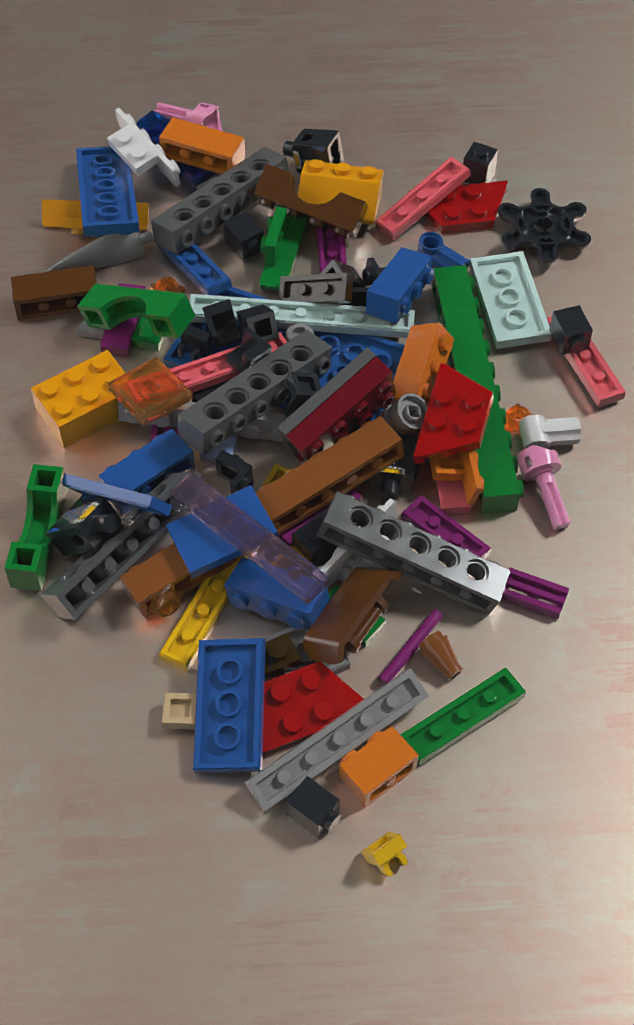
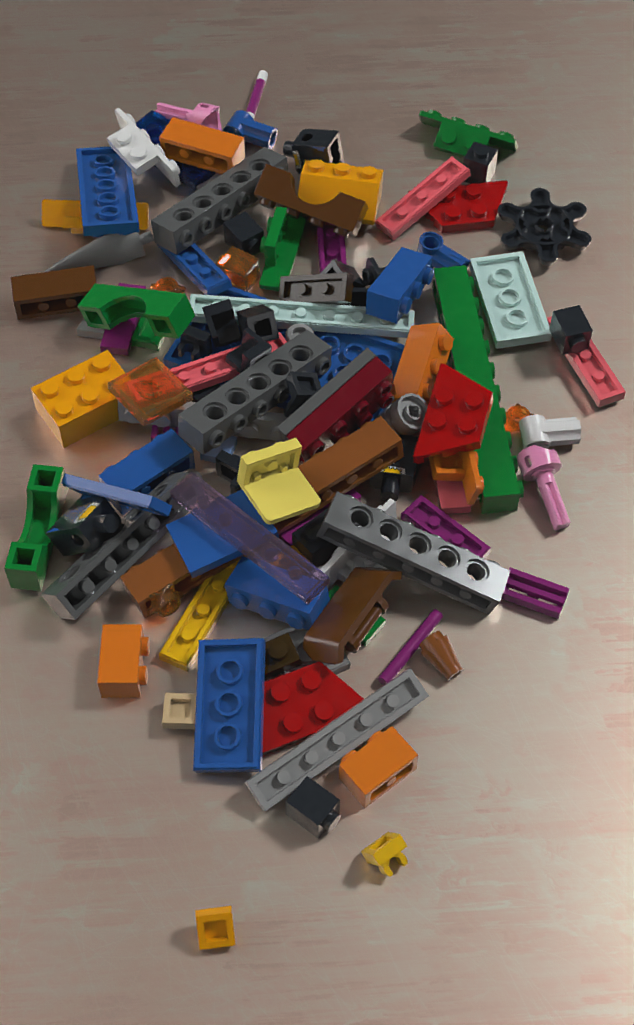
(121, 661): none -> orange brick
(215, 927): none -> light orange plate
(240, 268): none -> clear orange brick
(252, 131): none -> blue piece
(257, 93): none -> magenta bar
(276, 483): none -> light yellow bracket
(457, 136): none -> green bracket
(464, 715): green plate -> none

